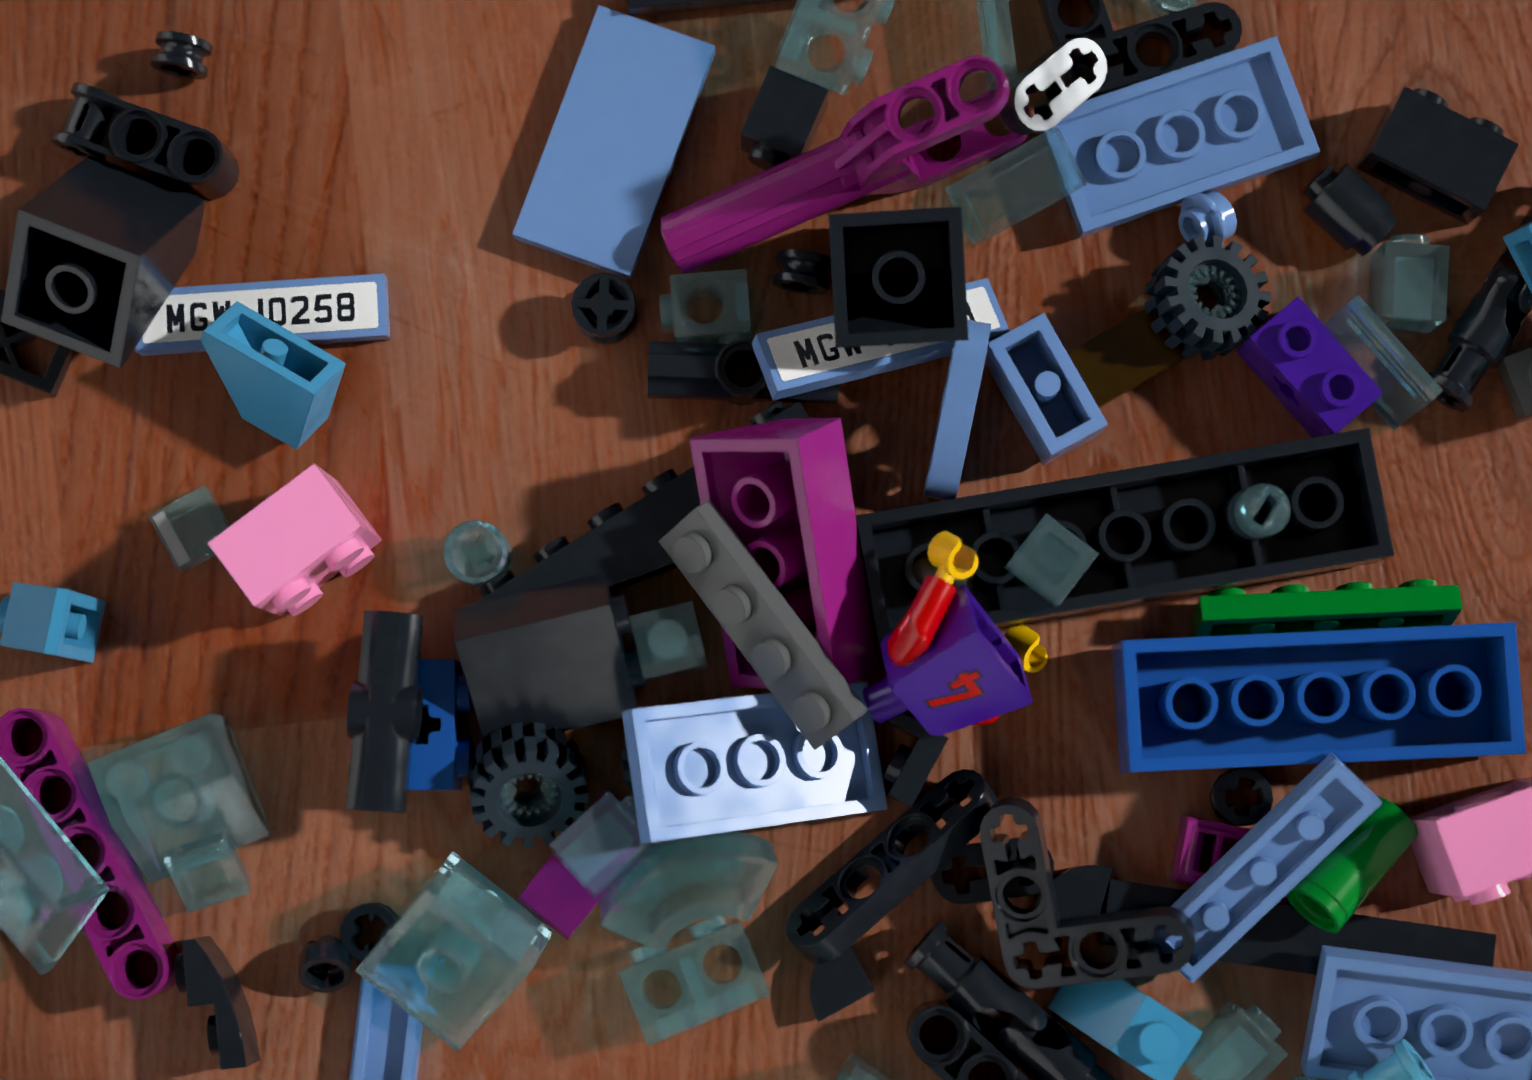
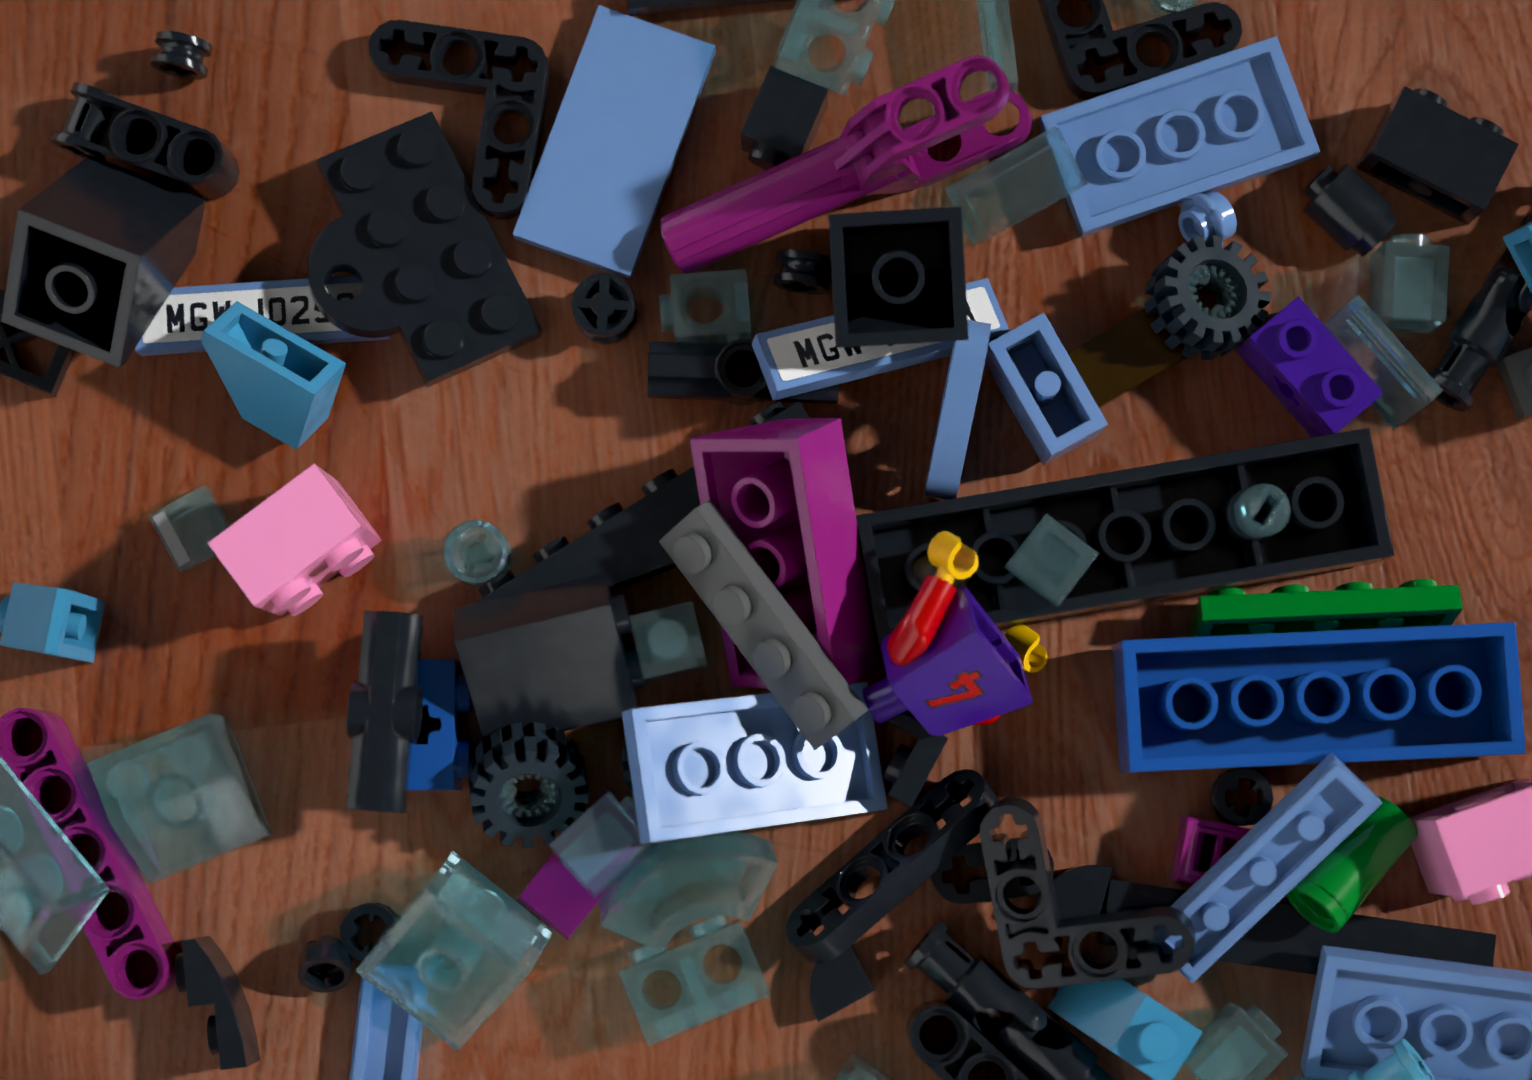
(207, 871): clear light blue tile -> none
(419, 254): none -> black plate
(501, 92): none -> black beam
(1060, 96): beam -> none

